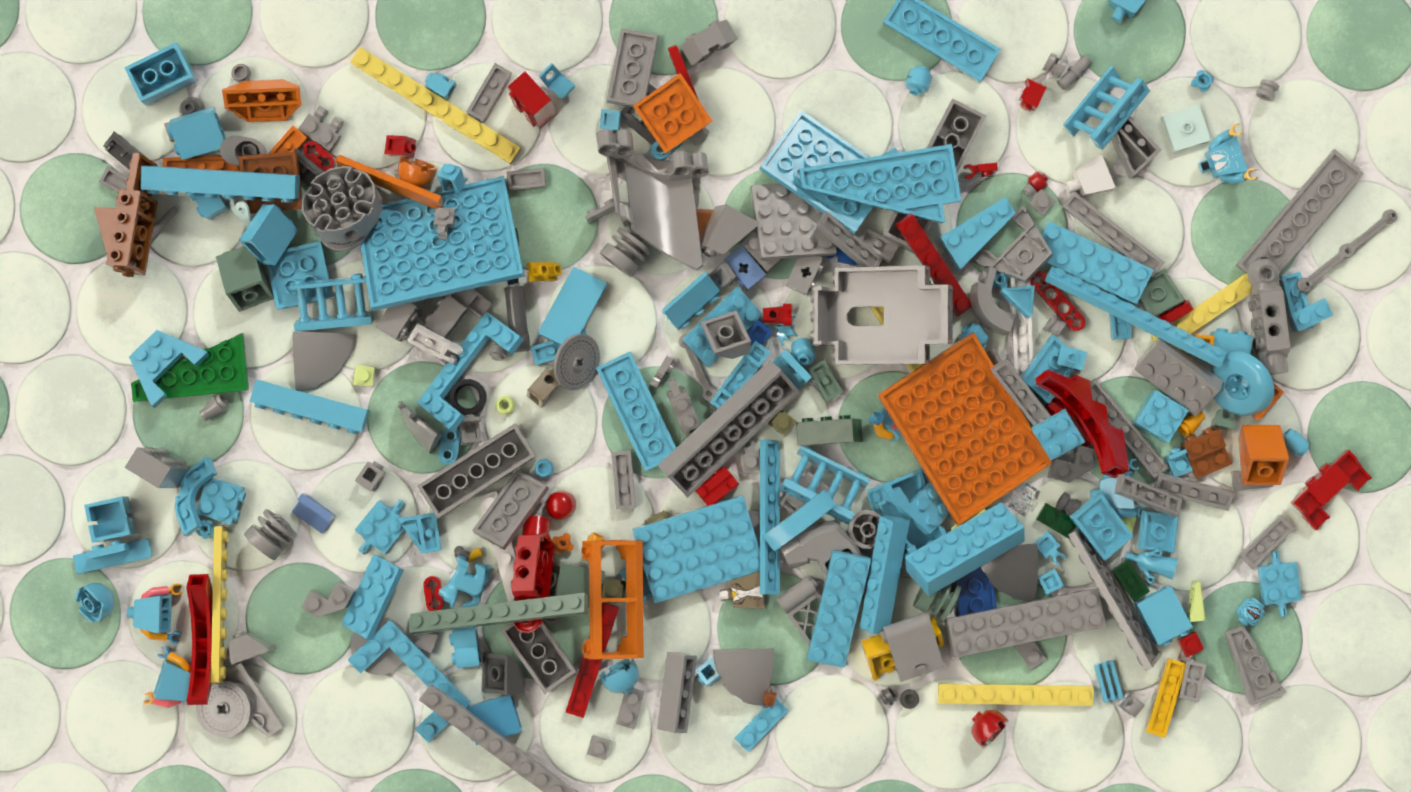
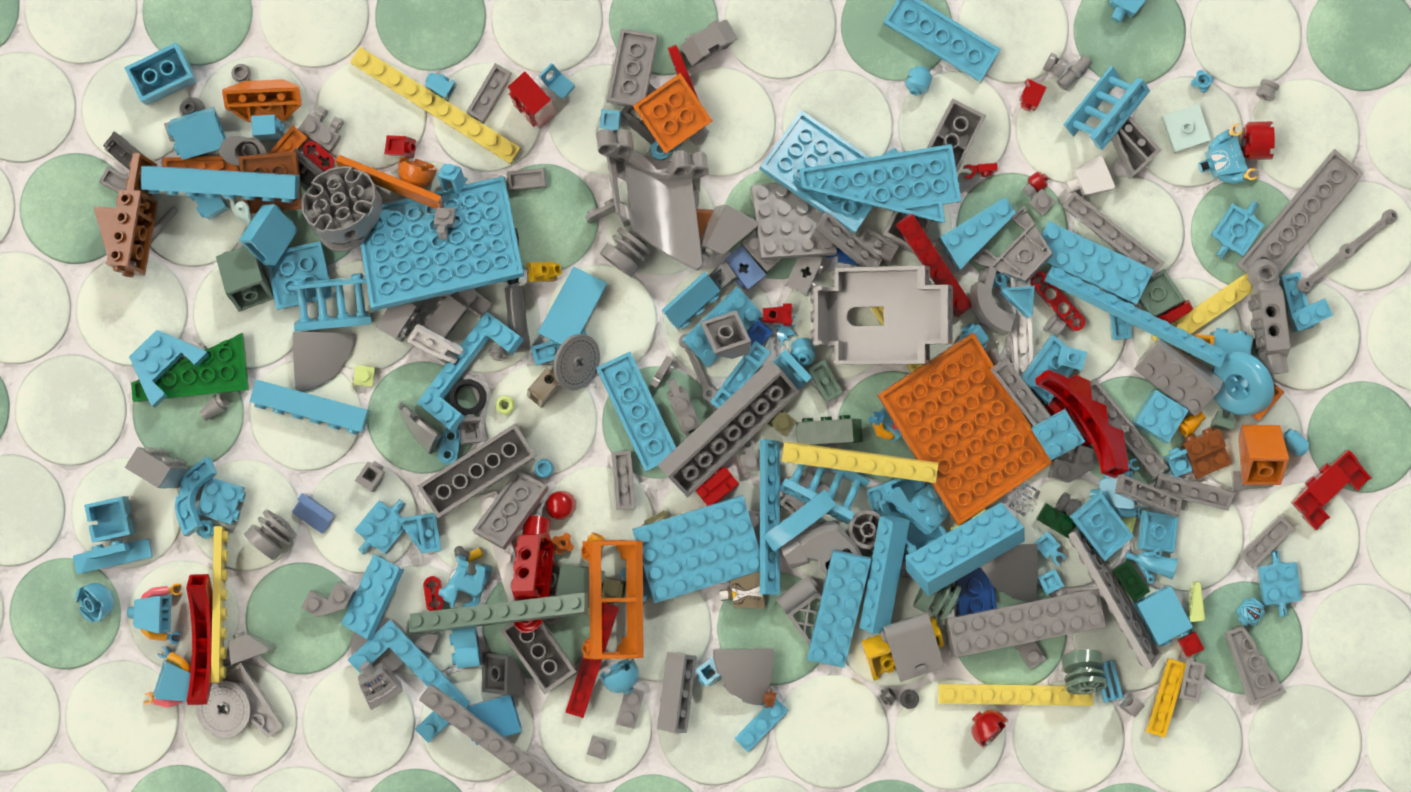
(267, 128): none -> medium azure brick
(378, 684): none -> light grey torso
(860, 462): none -> light yellow plate
(1084, 671): none -> sand green wheel
(1237, 229): none -> medium azure plate
(1259, 140): none -> red brick

